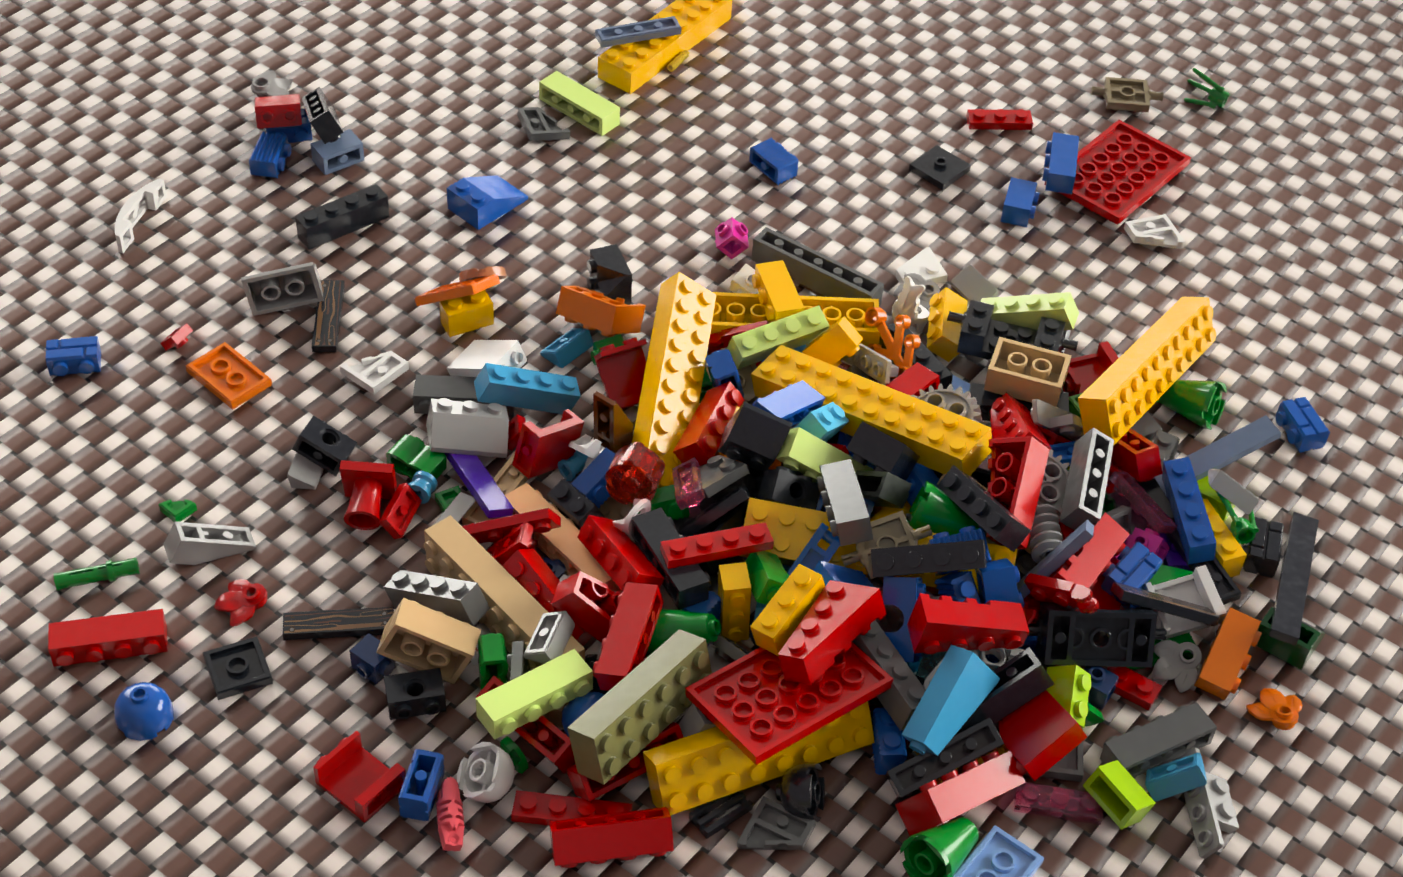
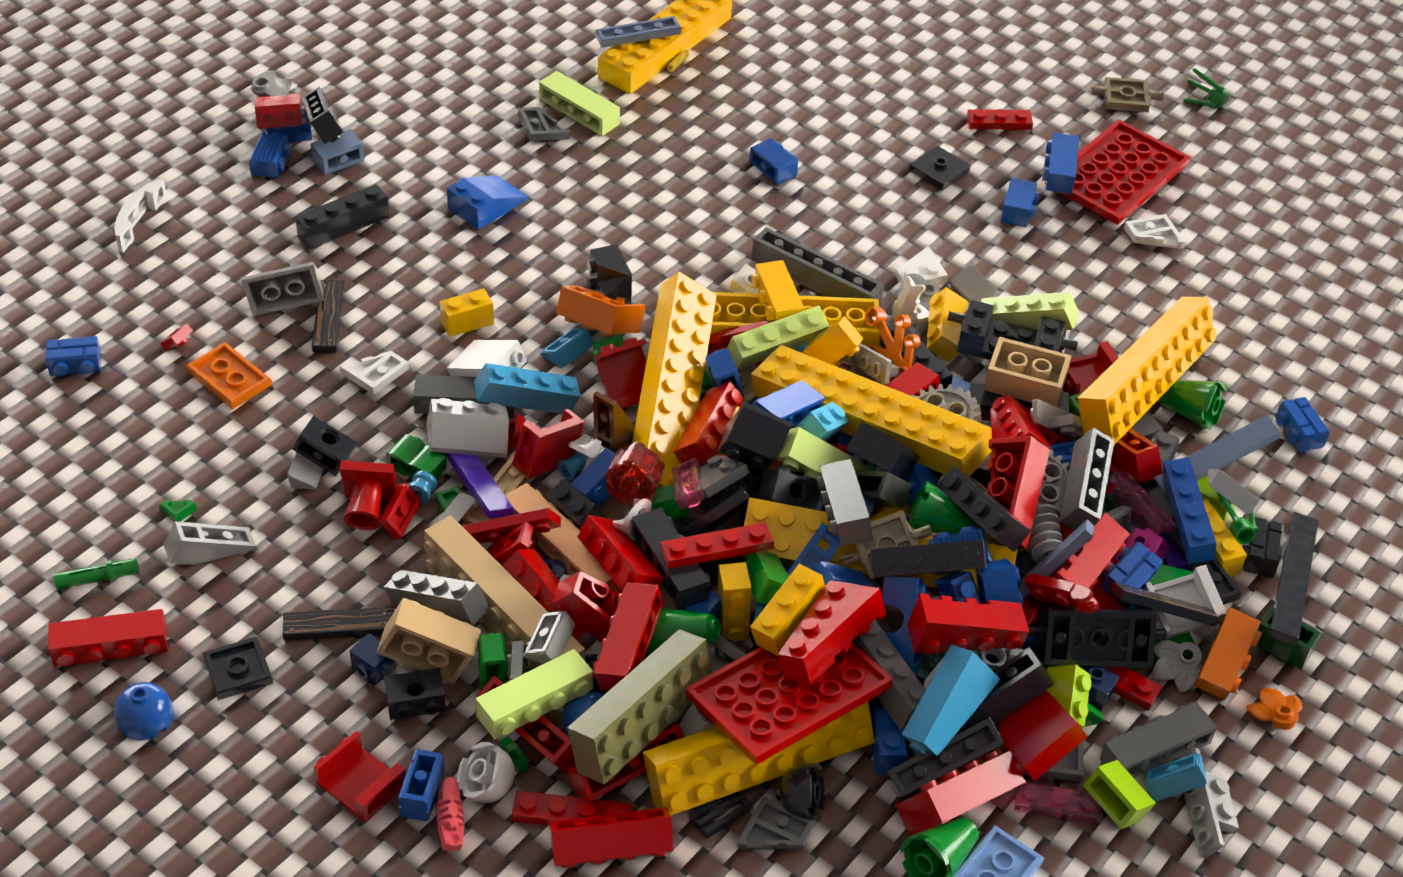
(241, 600): red plate -> none
(457, 290): orange tile -> none
(477, 273): nougat tile -> none
(731, 237): dark pink brick -> none

